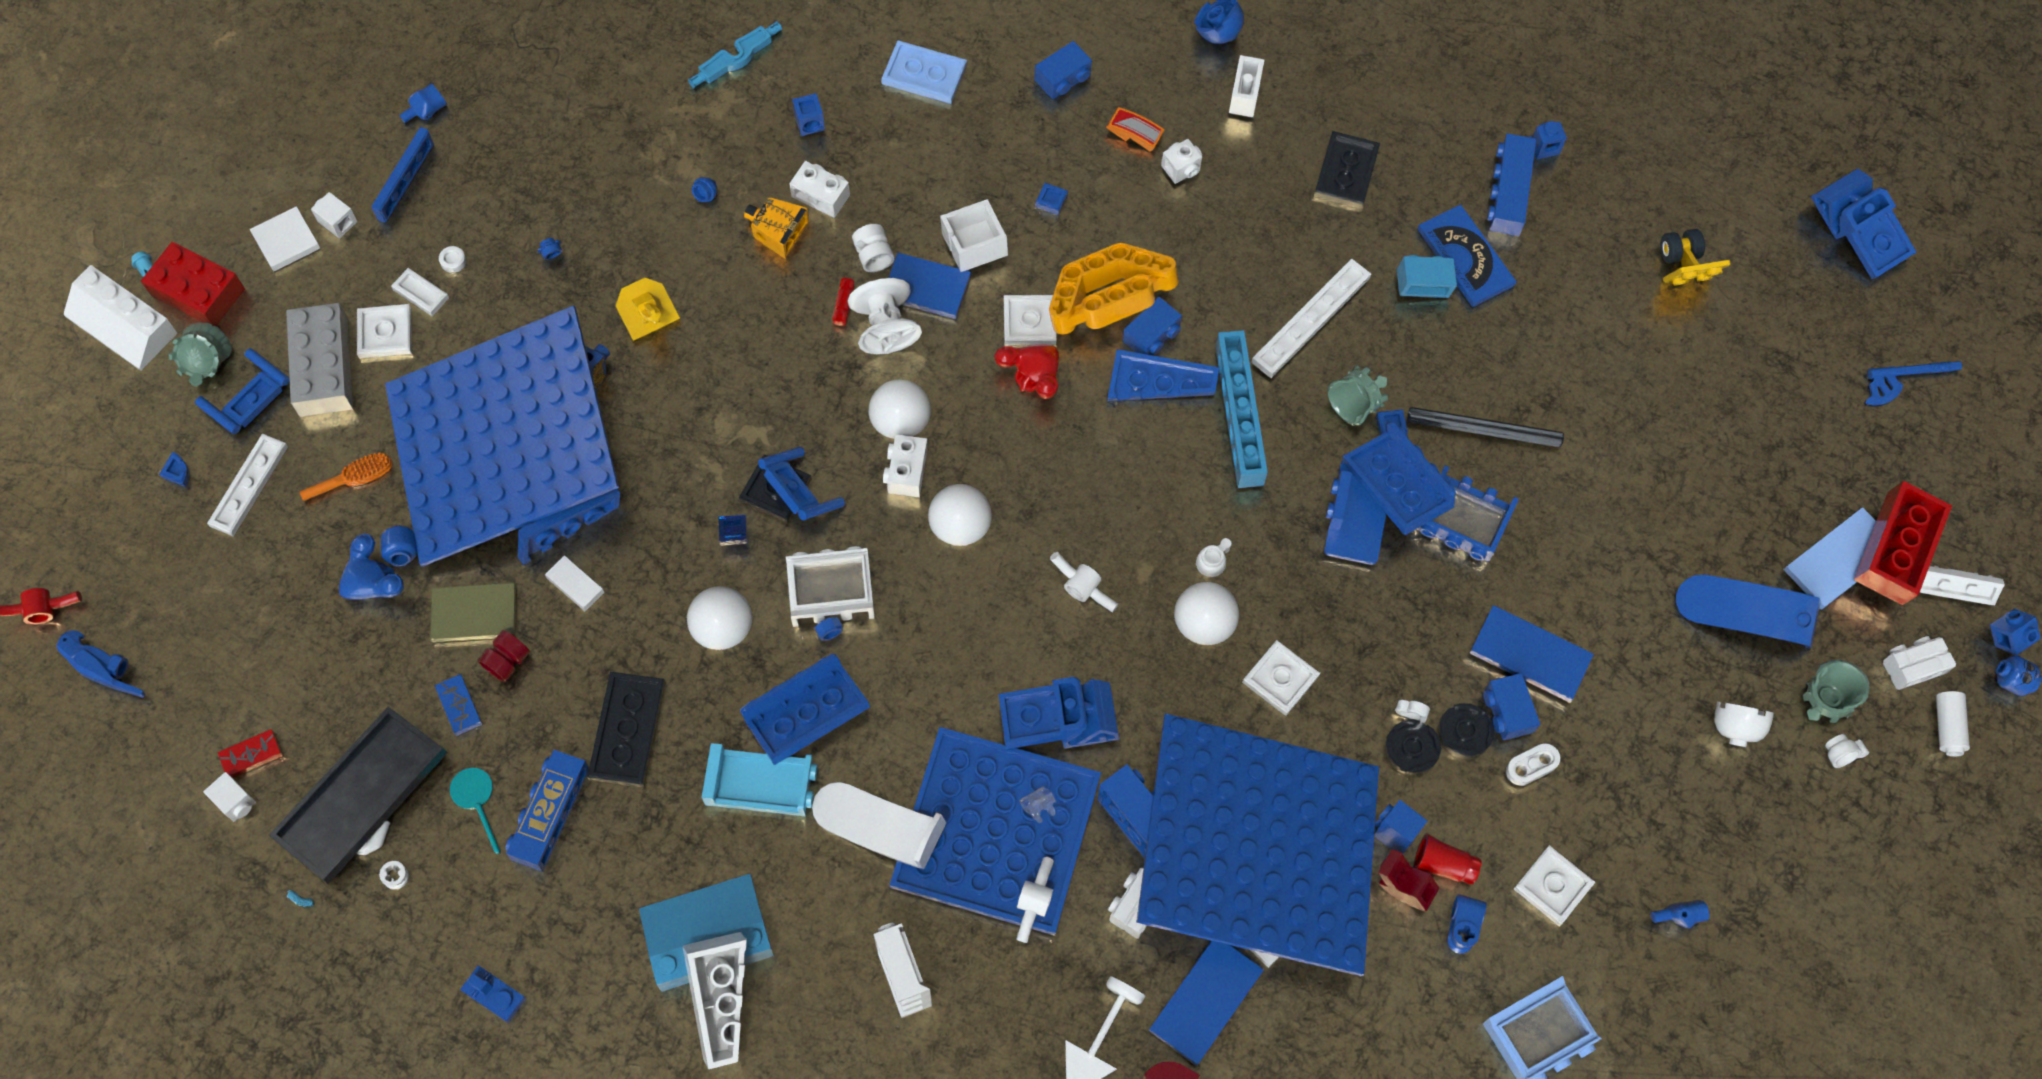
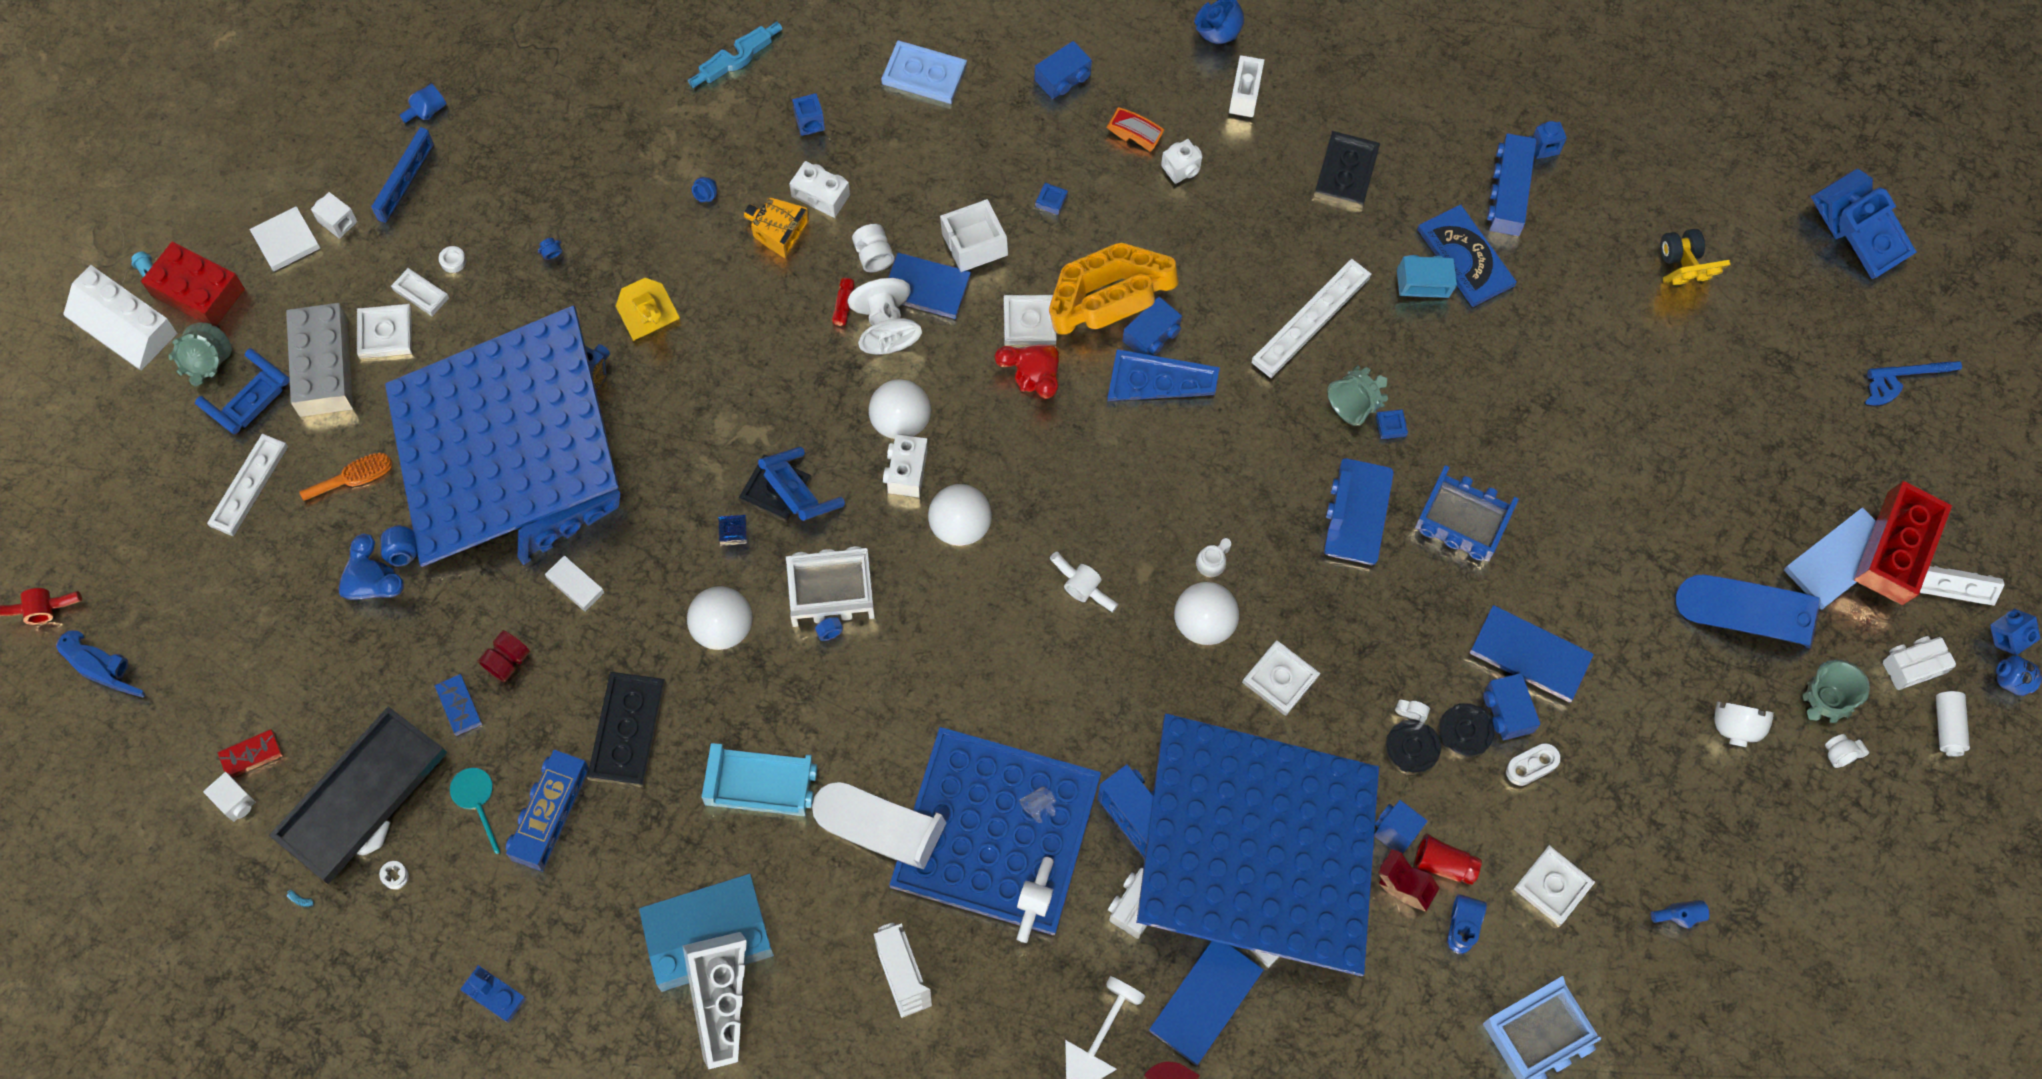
(175, 470): blue tile -> none
(472, 612): olive tile -> none
(804, 708): blue bracket -> none
(1059, 712): blue piece -> none
(1241, 409): dark azure brick -> none
(1401, 479): blue bracket -> none
(1485, 427): black axle -> none

